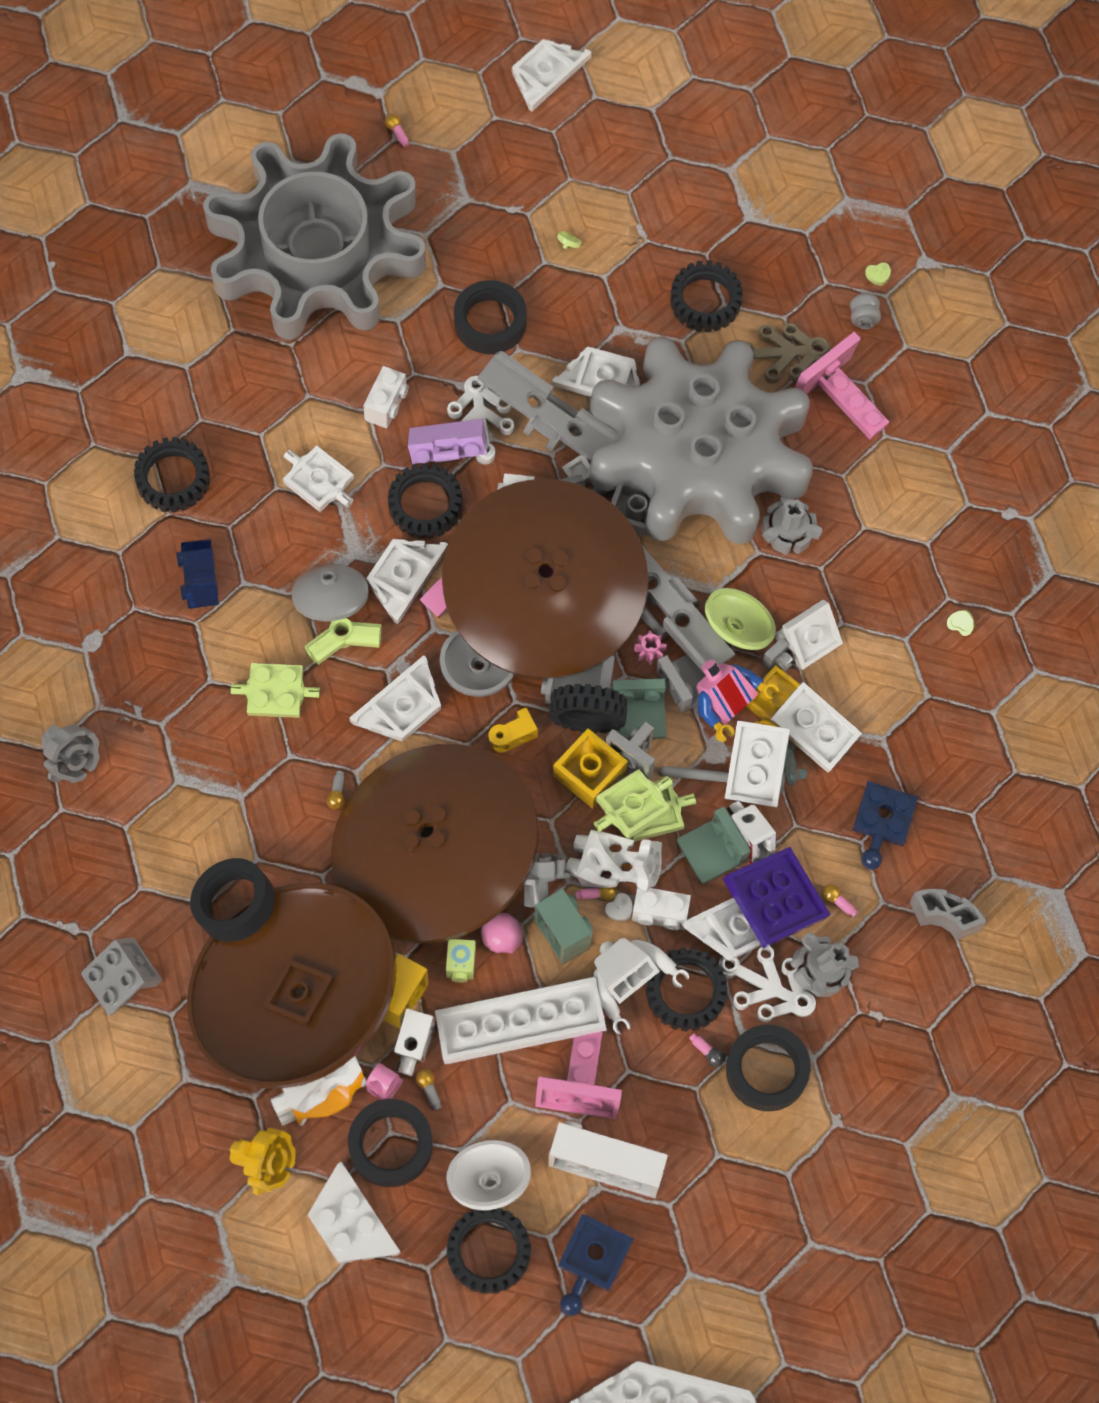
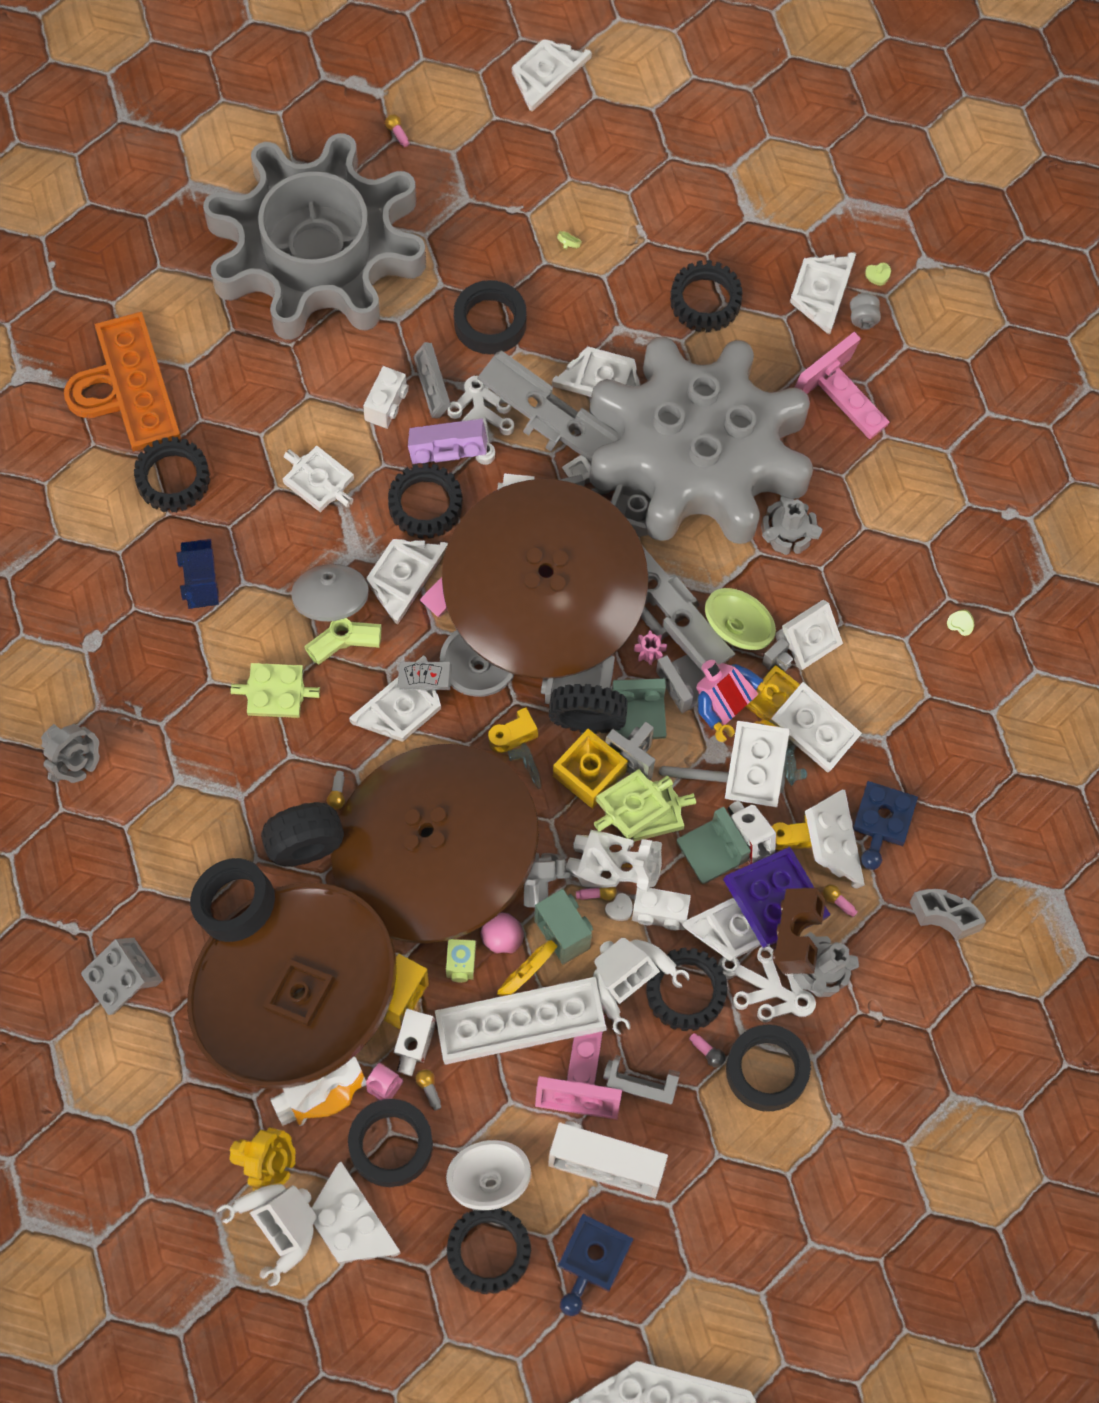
(135, 382): none -> orange plate
(284, 1220): none -> white torso
(302, 834): none -> black tyre
(425, 675): none -> light grey tile
(431, 380): none -> light grey tile
(525, 753): none -> clear light blue bar
(527, 969): none -> yellow tile
(639, 1086): none -> light grey panel
(788, 351): dark tan plant -> none
(792, 835): none -> yellow leg
(799, 910): none -> reddish brown arch
(822, 288): none -> white wing
(834, 838): none -> white wing

